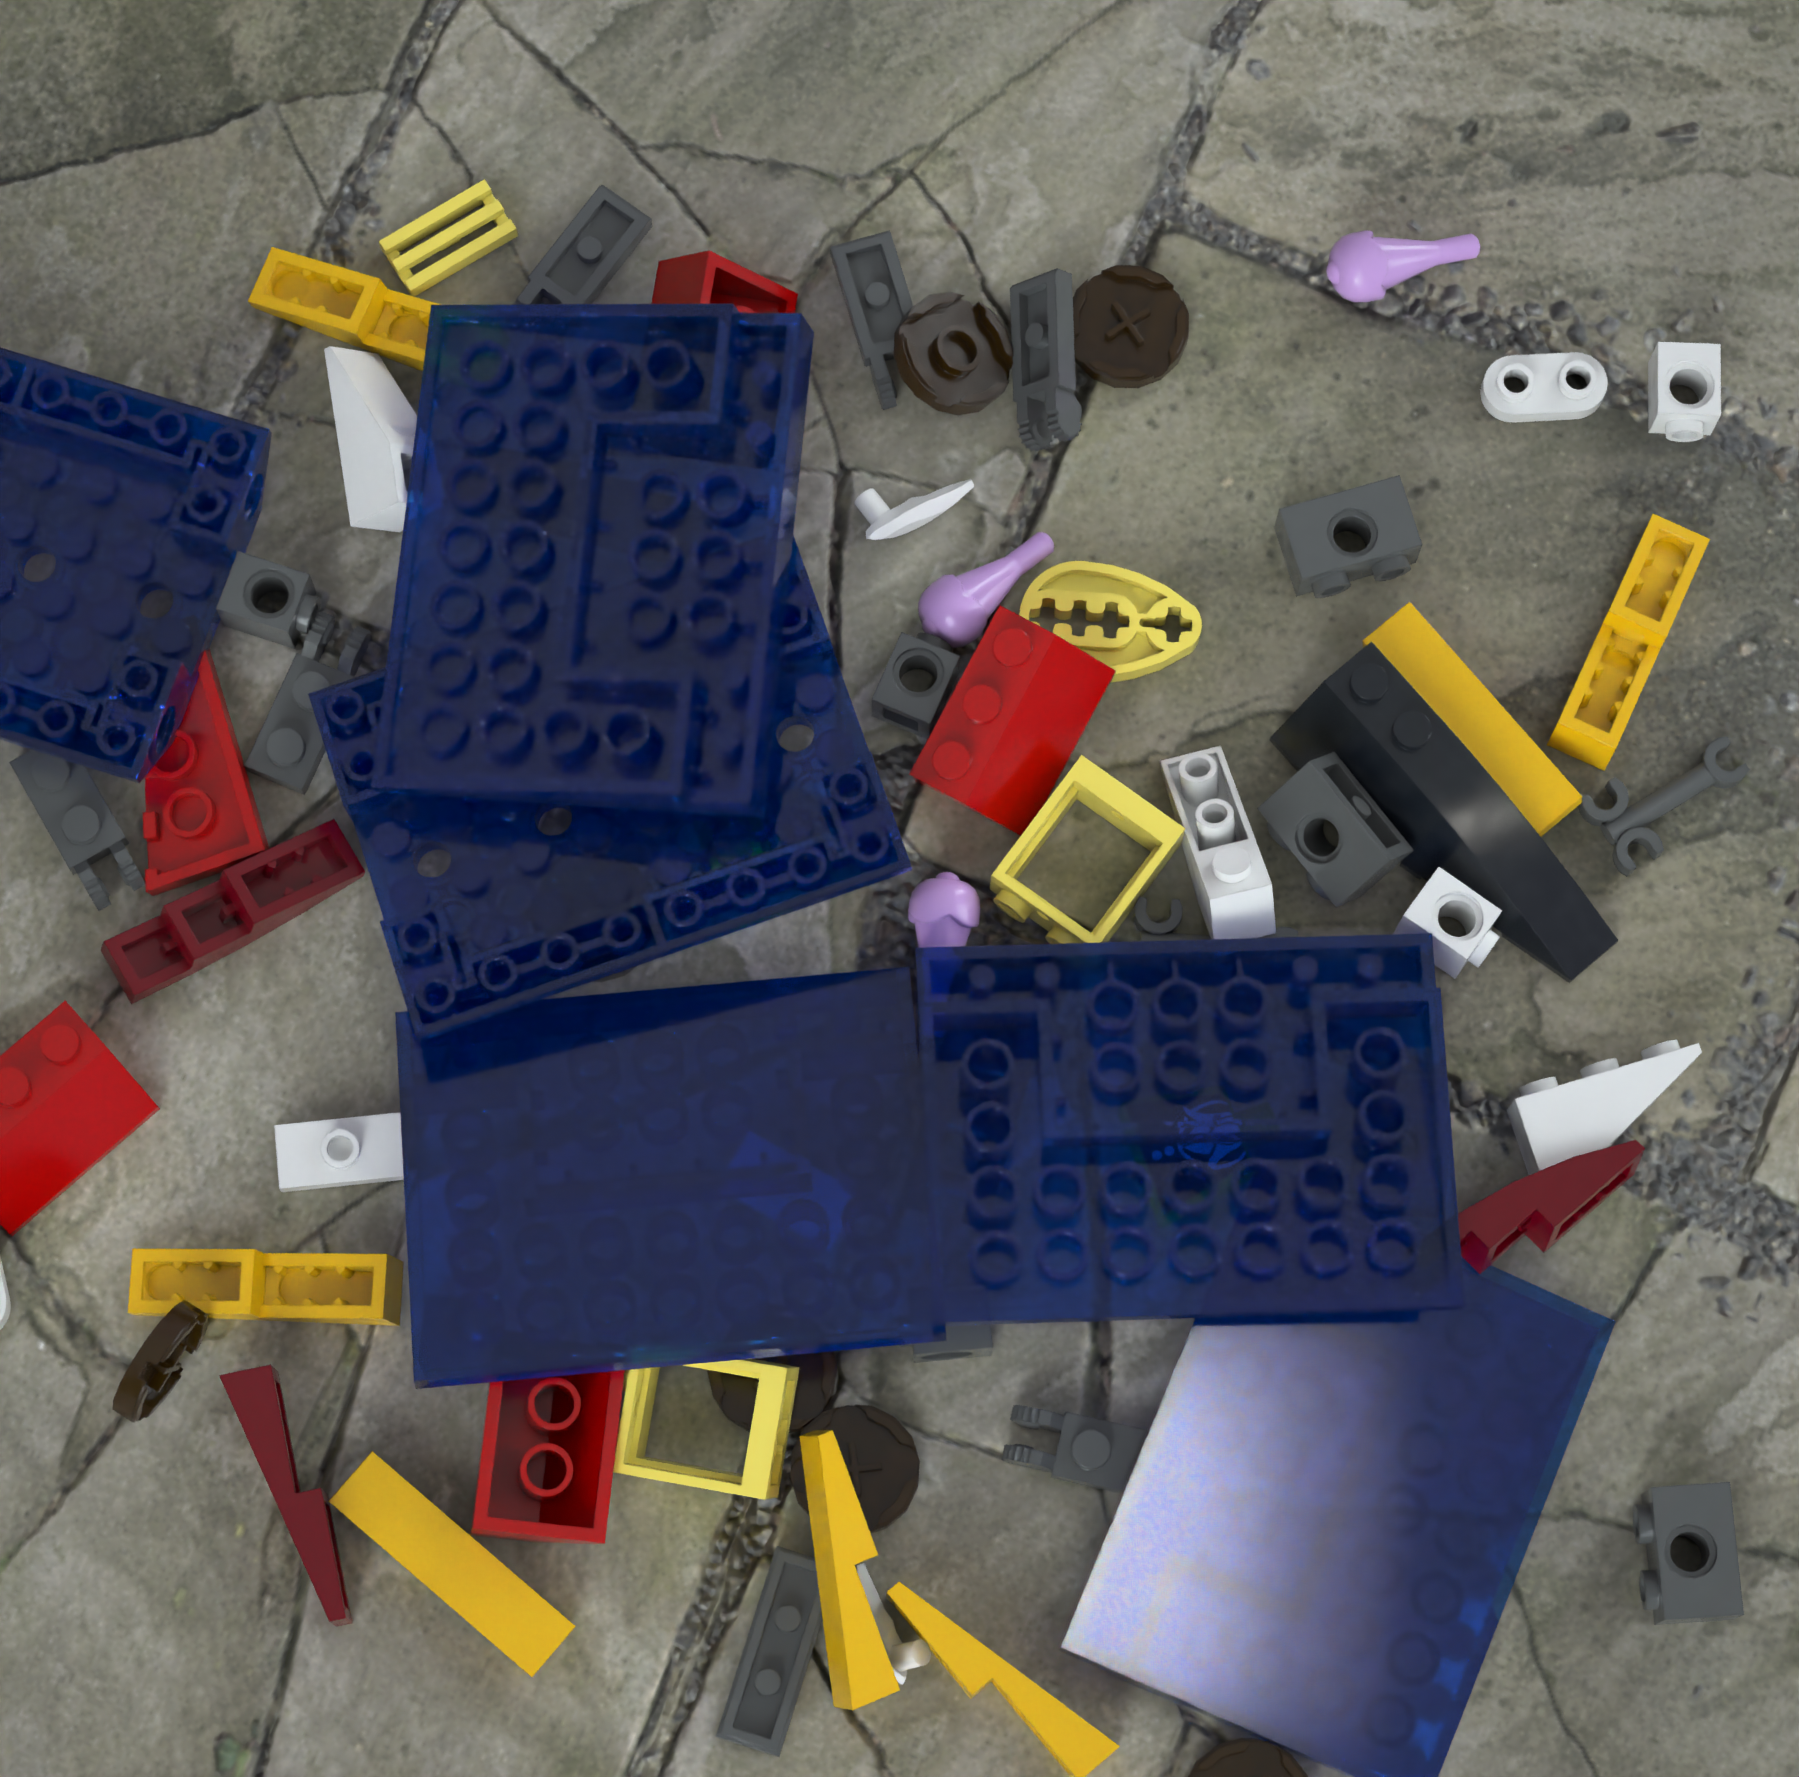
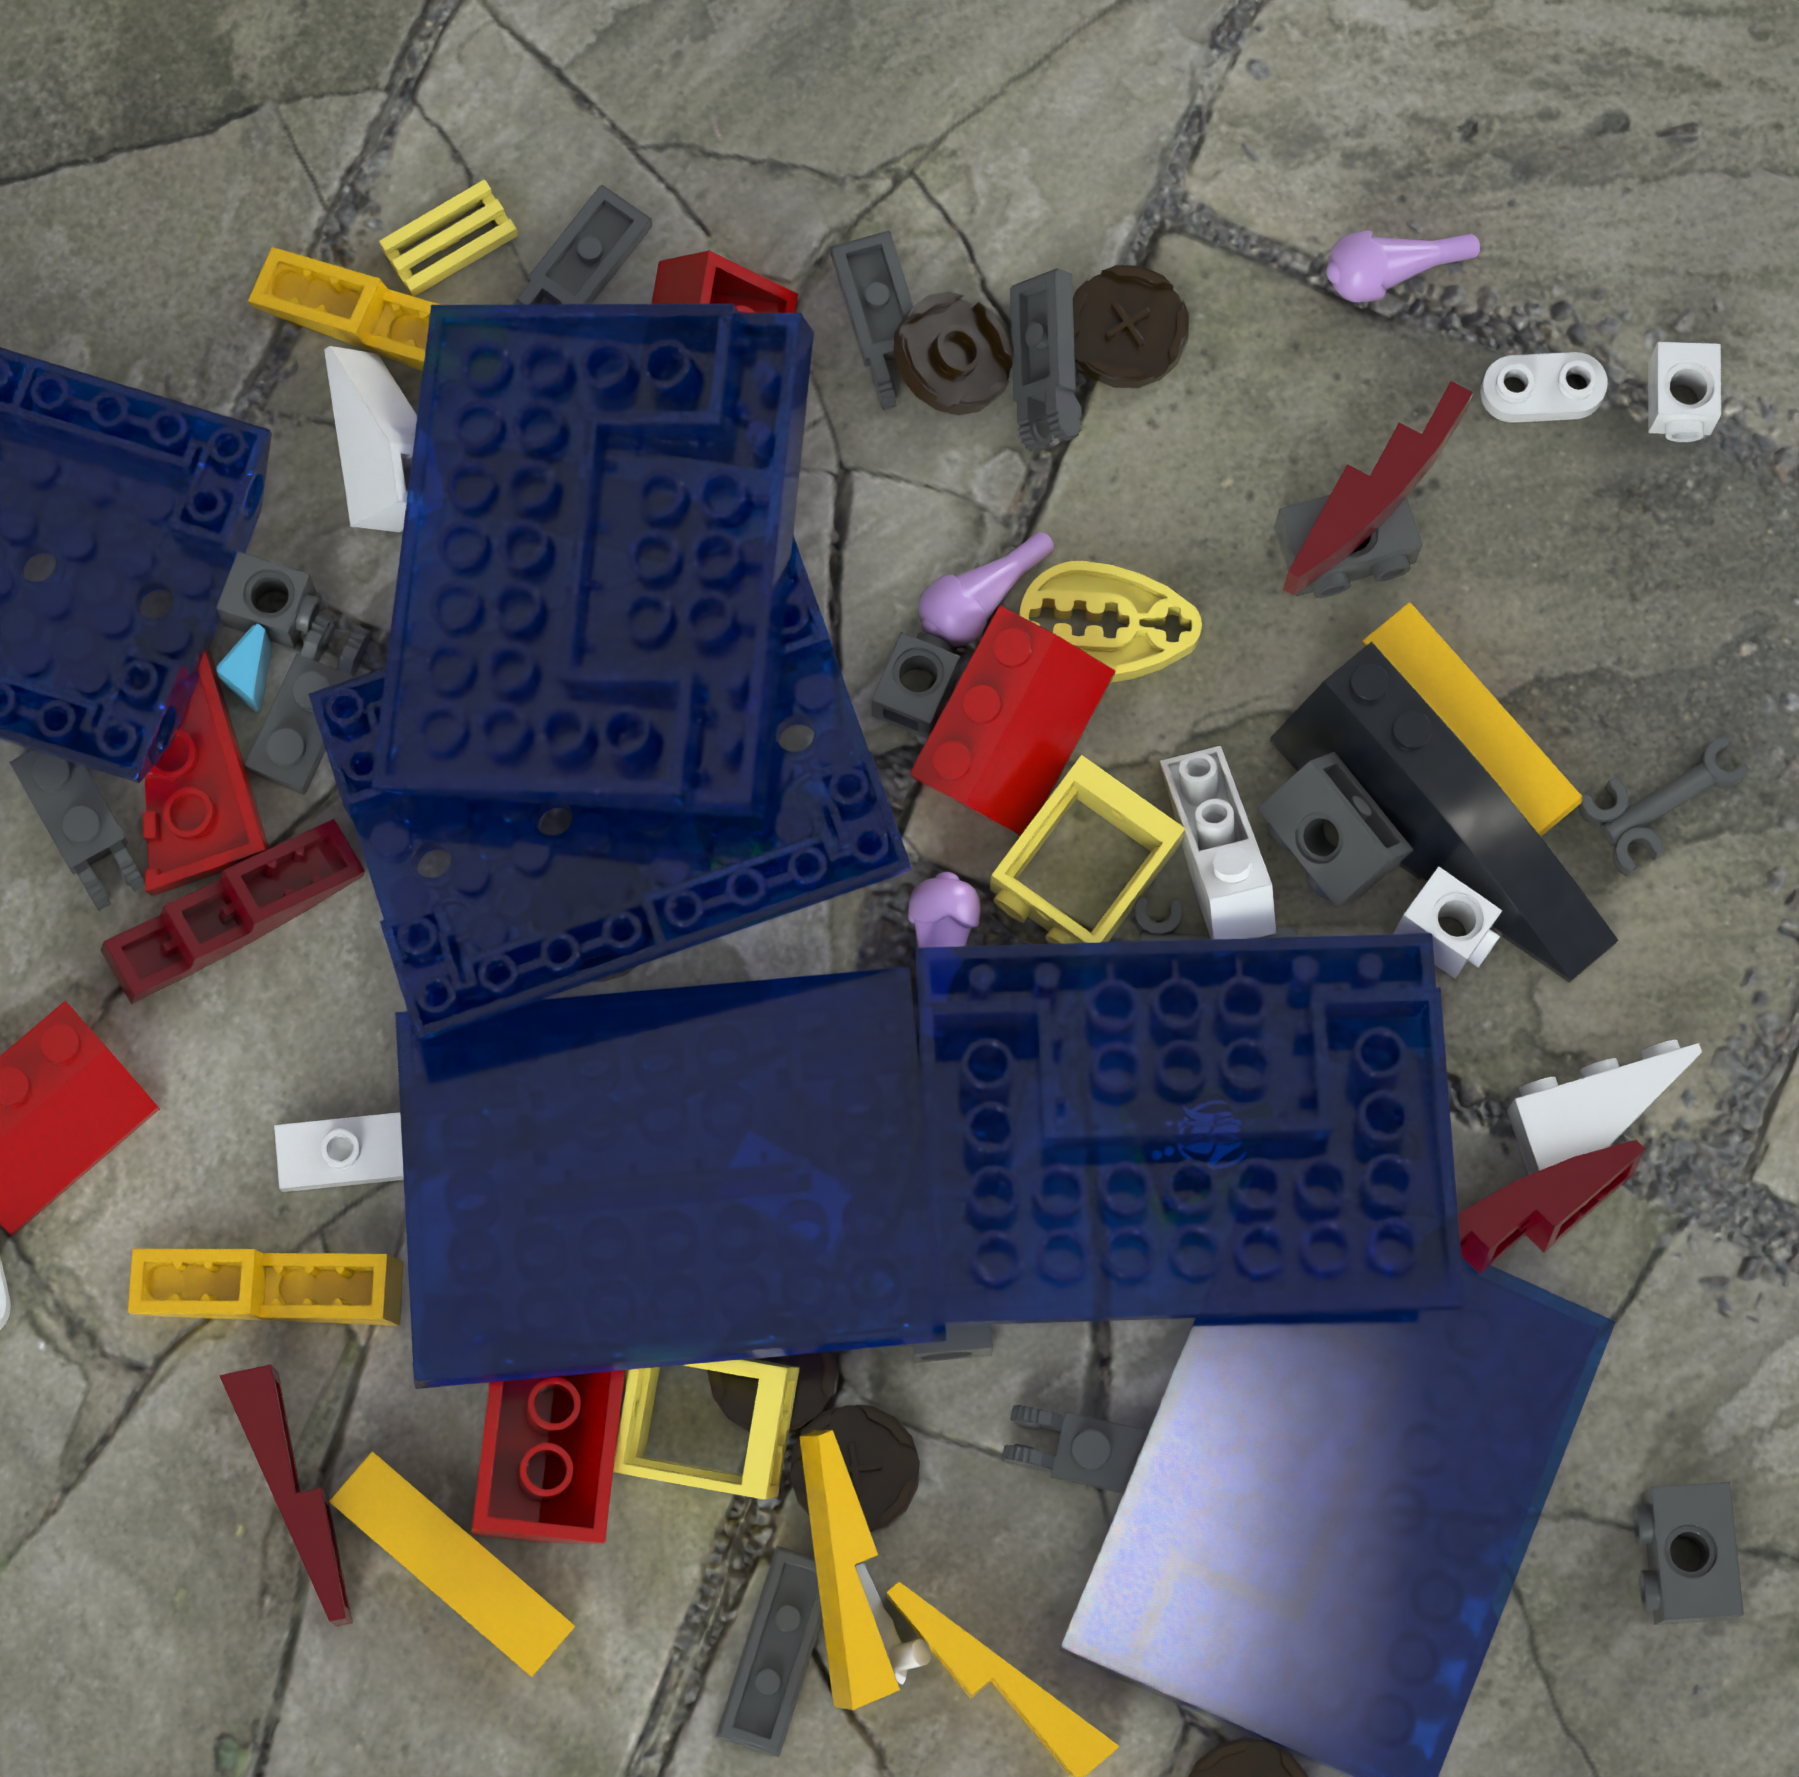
(156, 1364): dark brown tile -> none
(247, 666): none -> medium azure slope
(909, 515): white bar -> none
(1364, 501): none -> dark red slope
(1628, 642): yellow slope -> none

